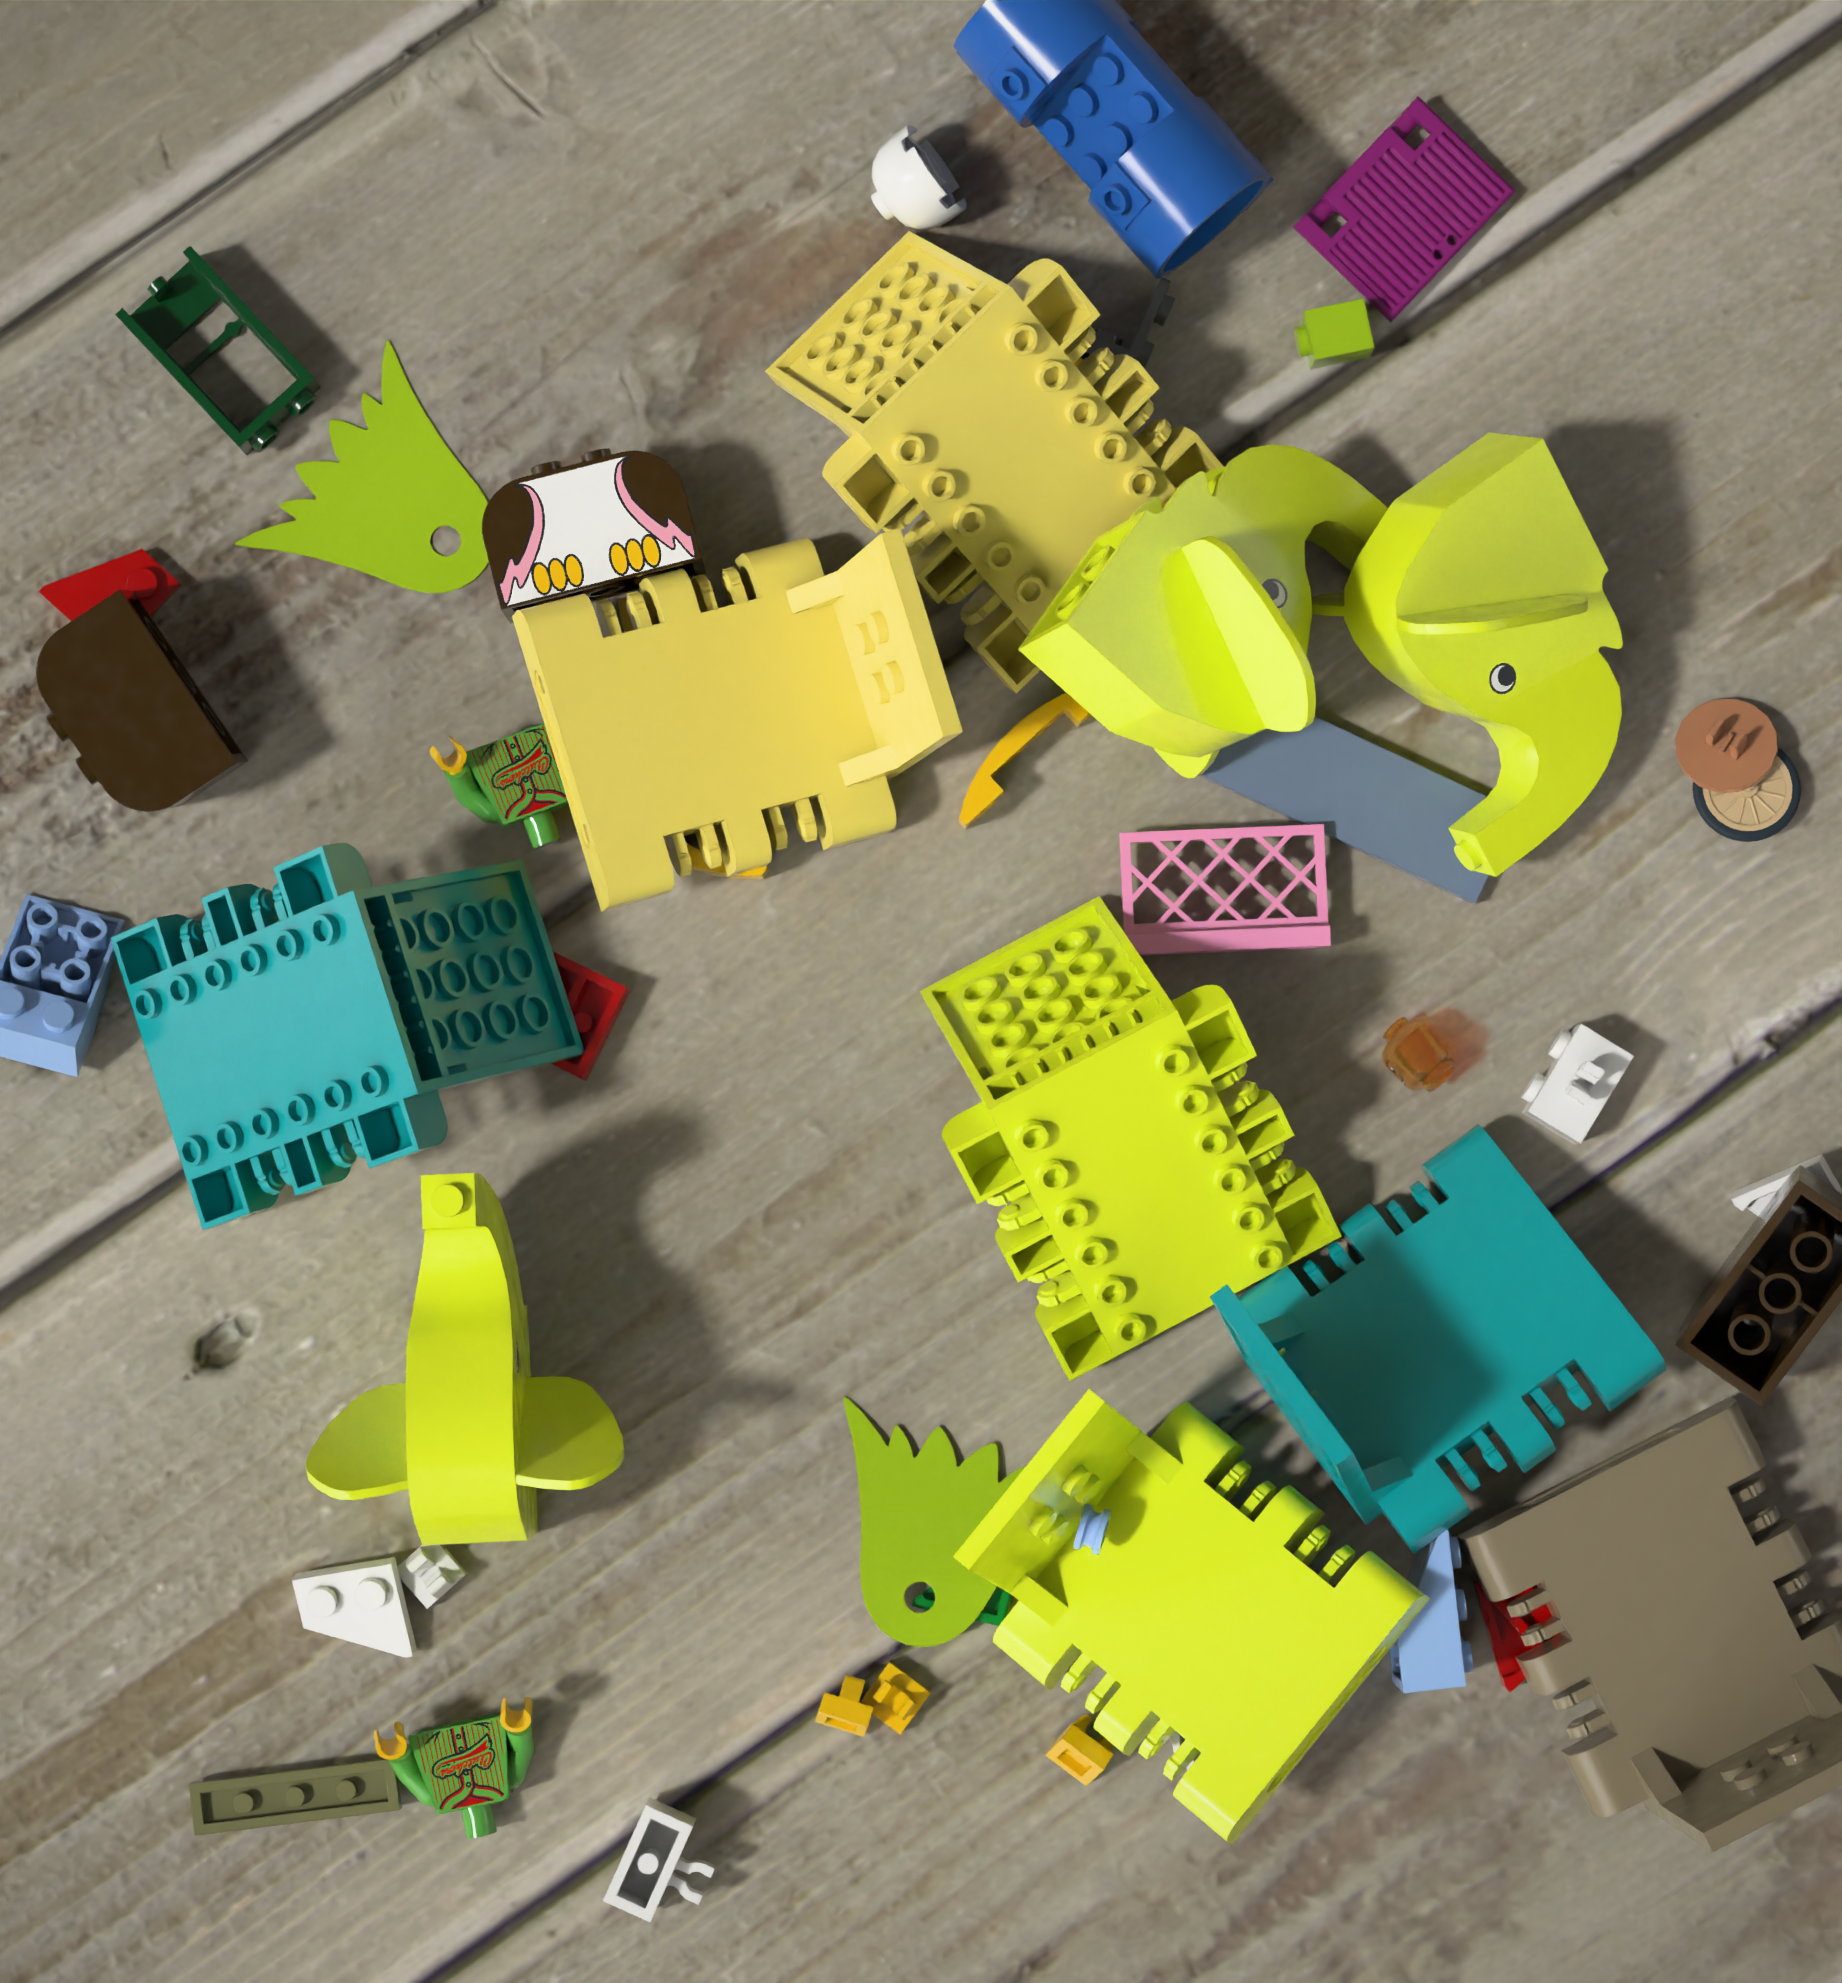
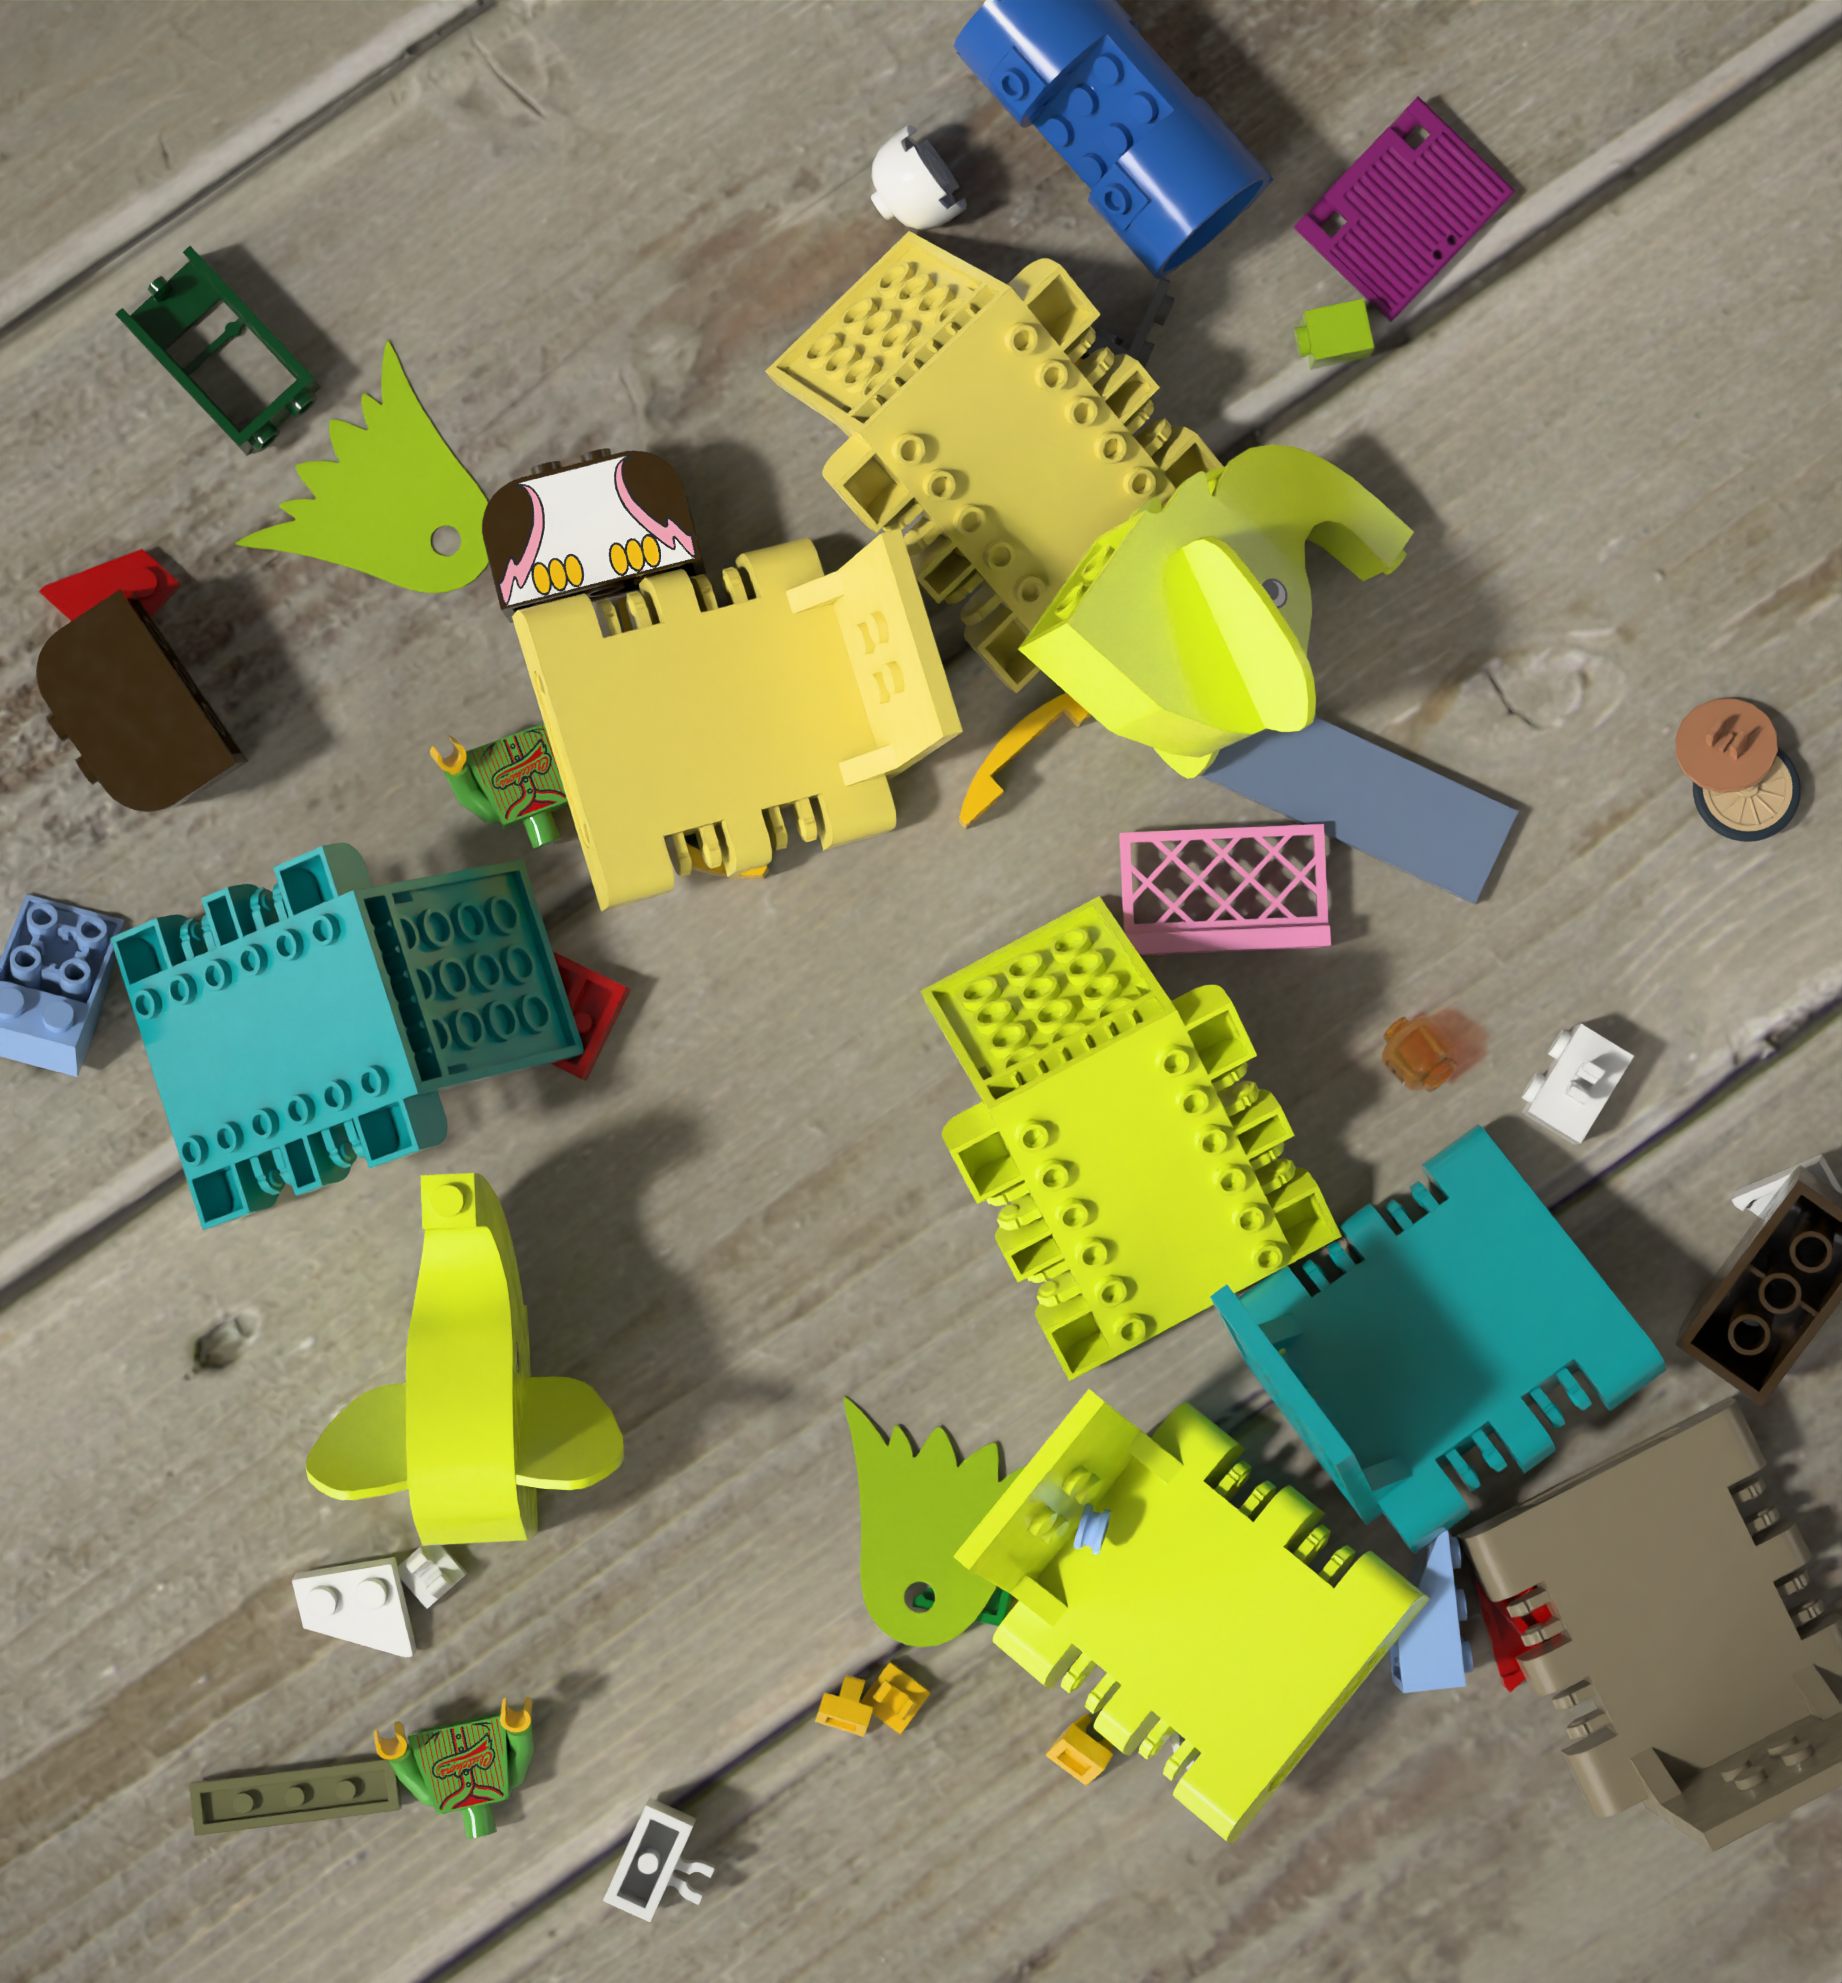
(1496, 612): neon yellow animal -> none

